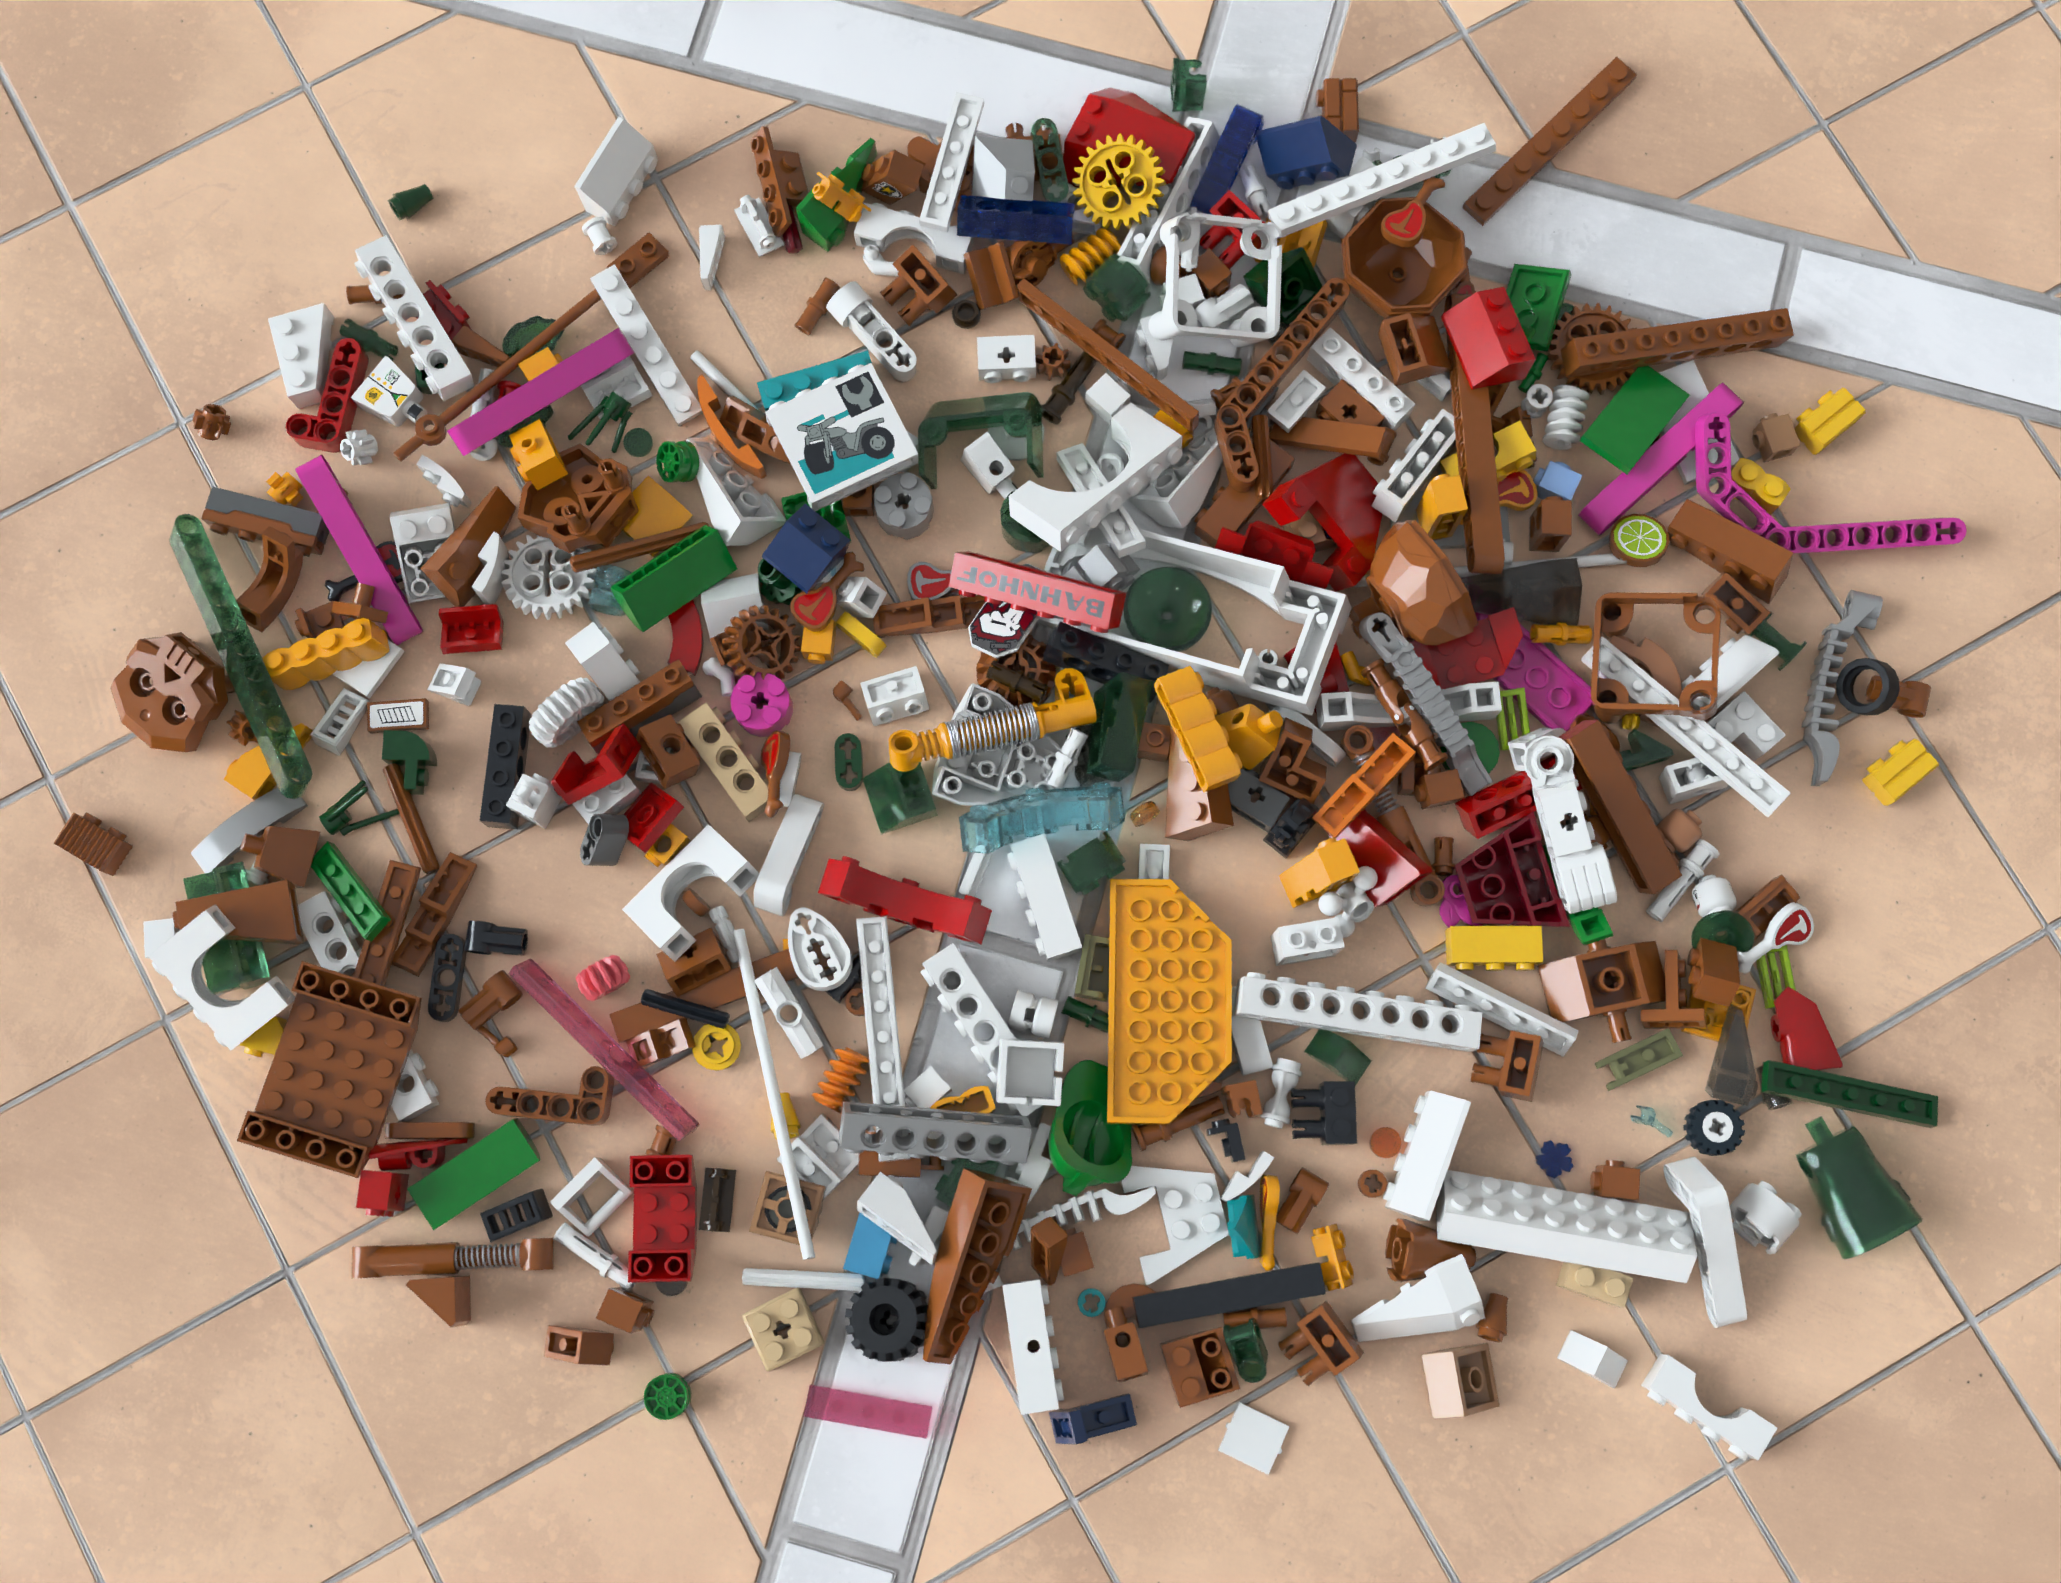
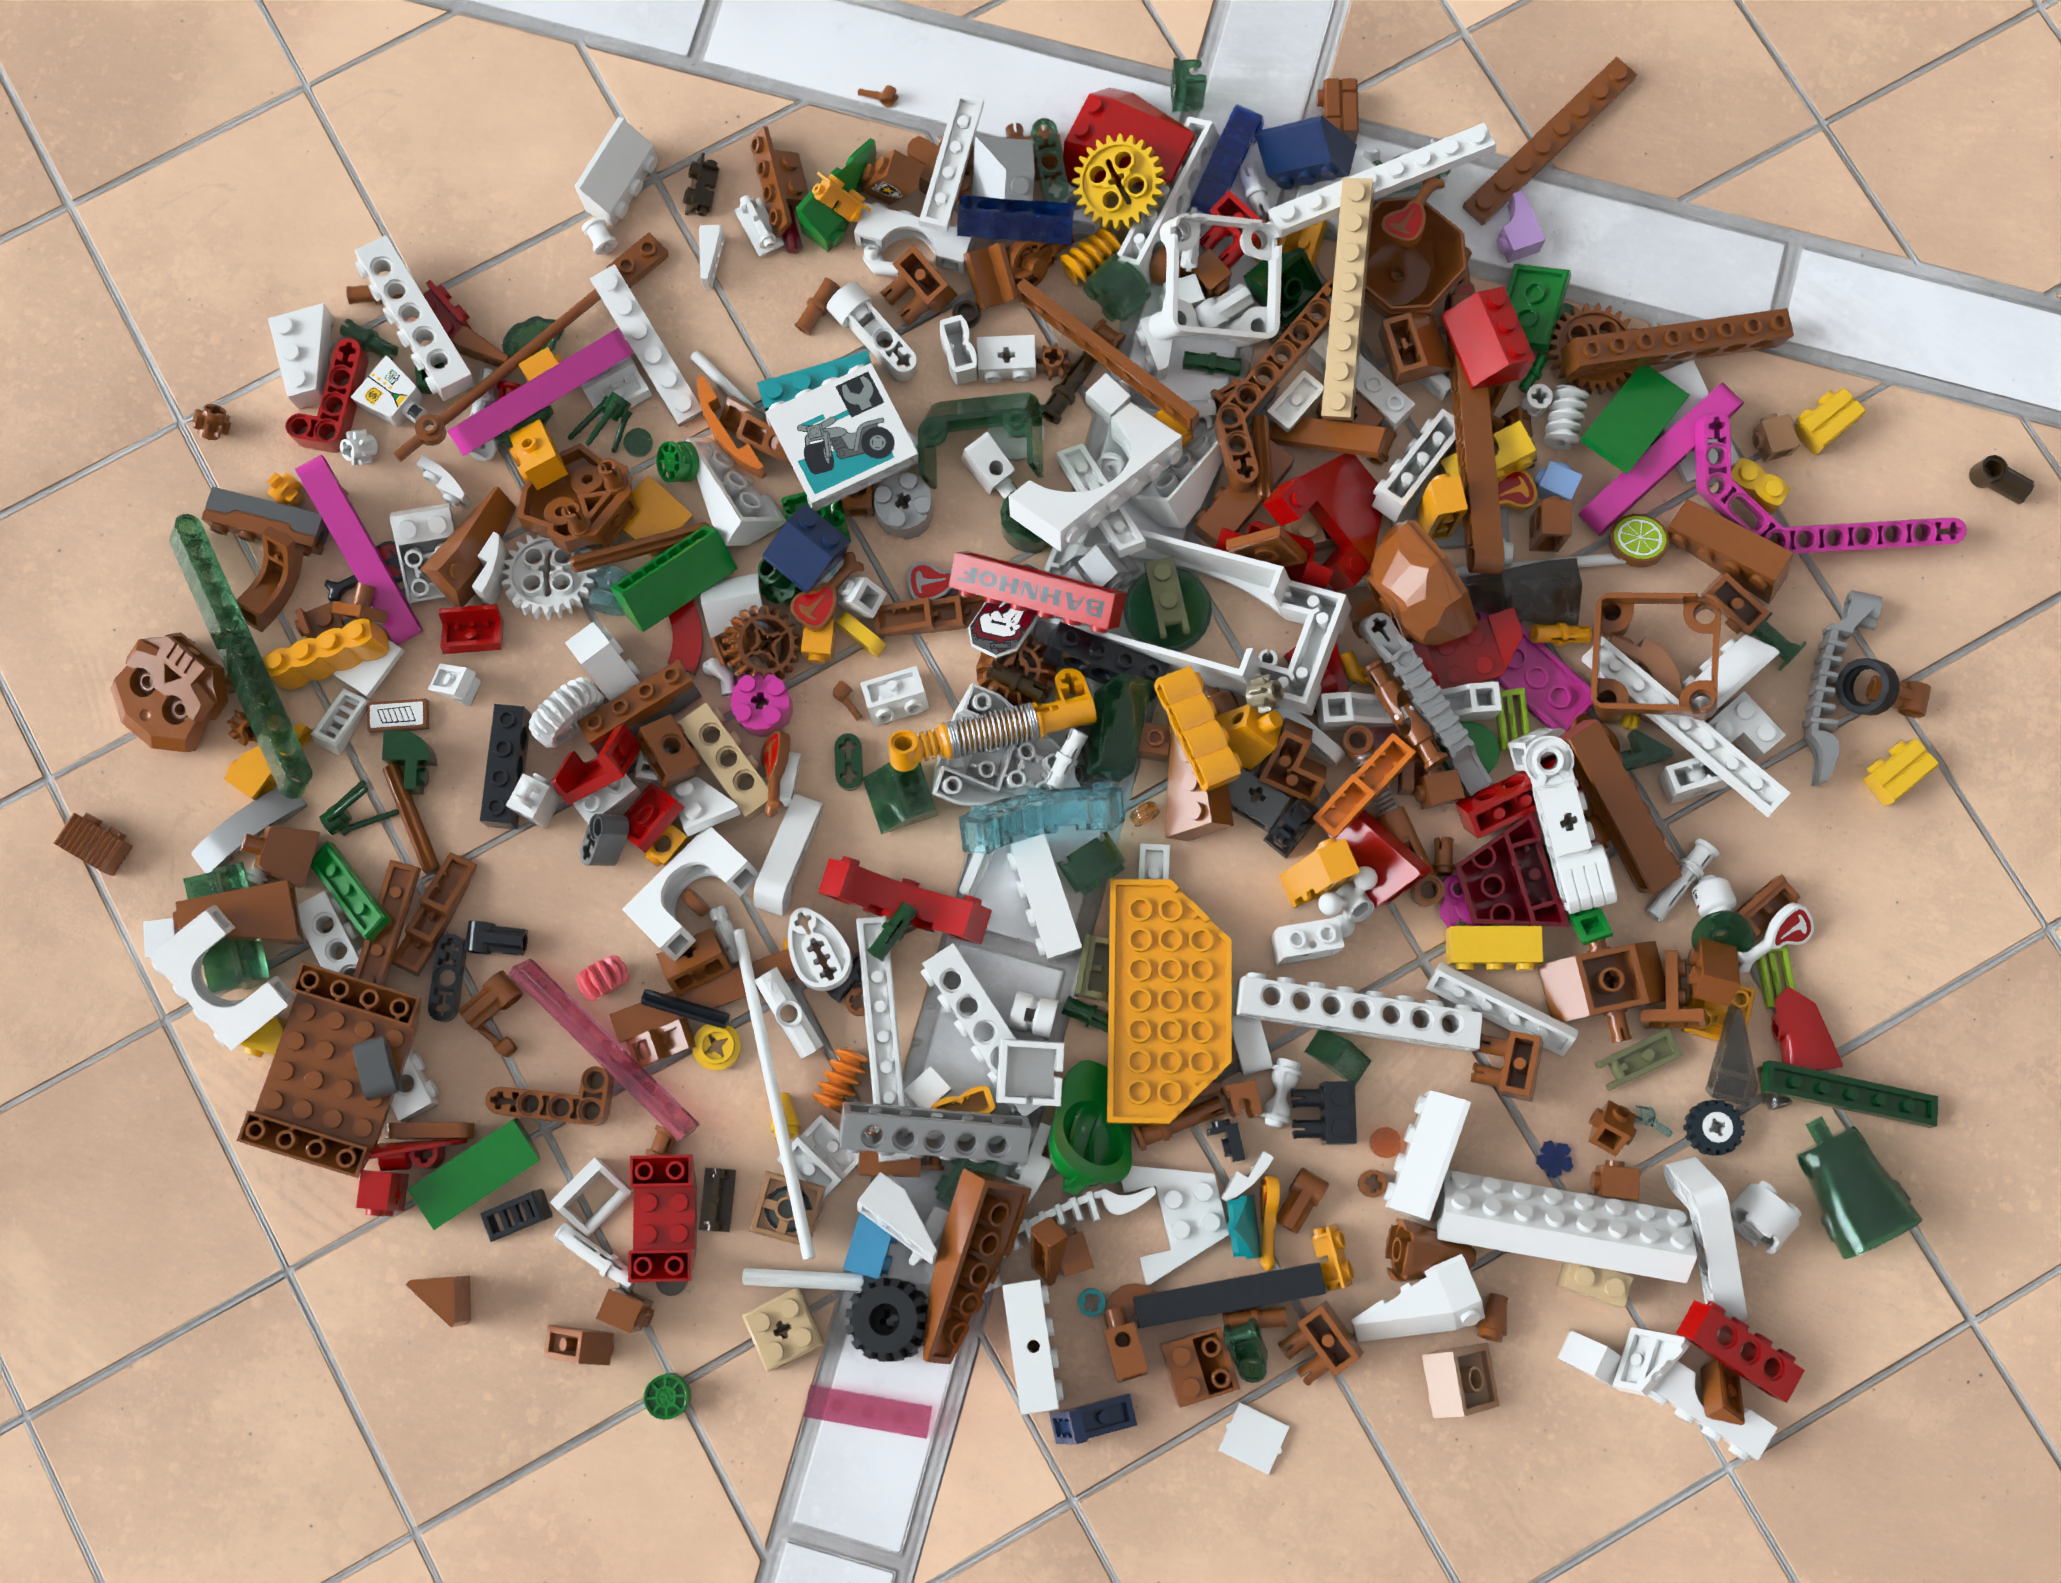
(376, 1068): none -> dark grey beam
(410, 201): dark green cone -> none
(449, 1258): dark orange piece -> none
(696, 195): none -> dark brown hinge
(702, 805): none -> white wing
(886, 97): none -> dark orange hand
(903, 916): none -> dark green pin
(959, 350): none -> white brick
(1166, 595): none -> olive hinge
(1264, 693): none -> dark tan gear
(1270, 546): none -> dark orange plate
(1348, 299): none -> tan brick
(1523, 233): none -> lavender arch
(1612, 1127): none -> dark orange brick
(1647, 1359): none -> white wing
(1680, 830): nougat head -> none
(1701, 1329): none -> red brick
(1722, 1393): none -> dark orange slope
(2002, 479): none -> dark brown piece

